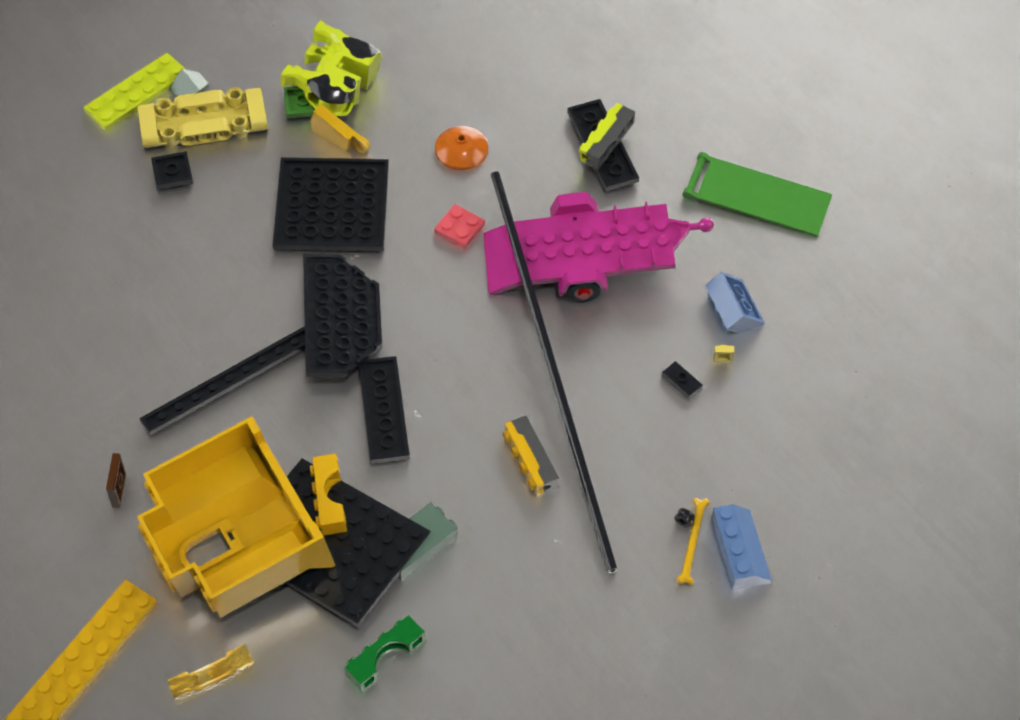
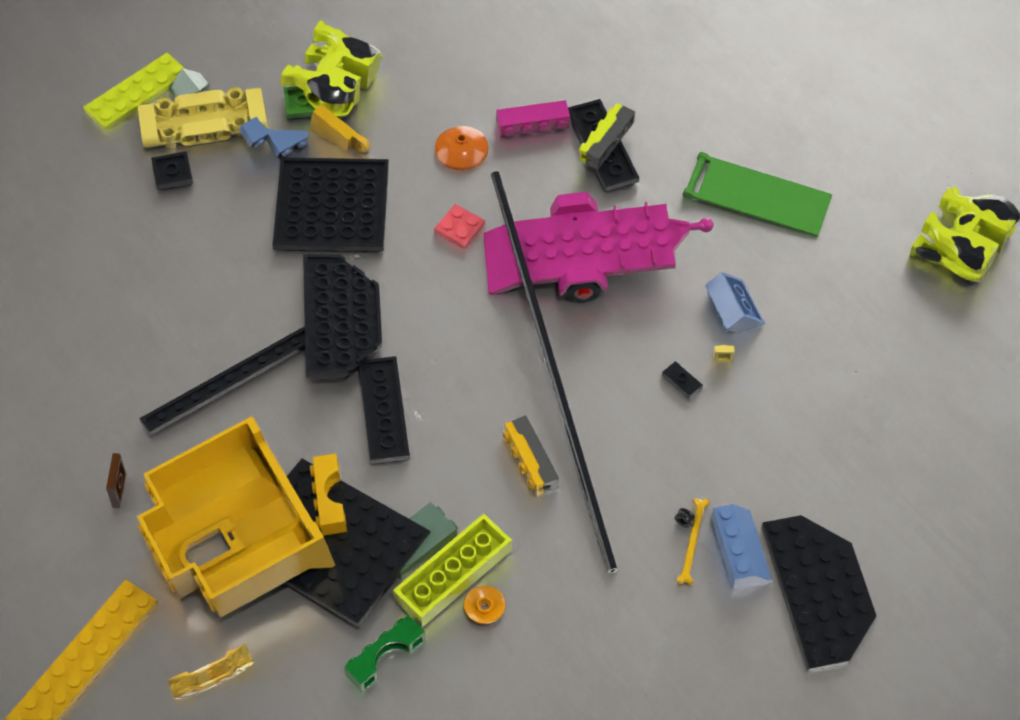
(280, 141): none -> medium blue arch
(452, 570): none -> neon yellow brick
(488, 597): none -> light orange dish
(533, 118): none -> dark pink brick
(820, 589): none -> black plate
(974, 239): none -> neon yellow animal

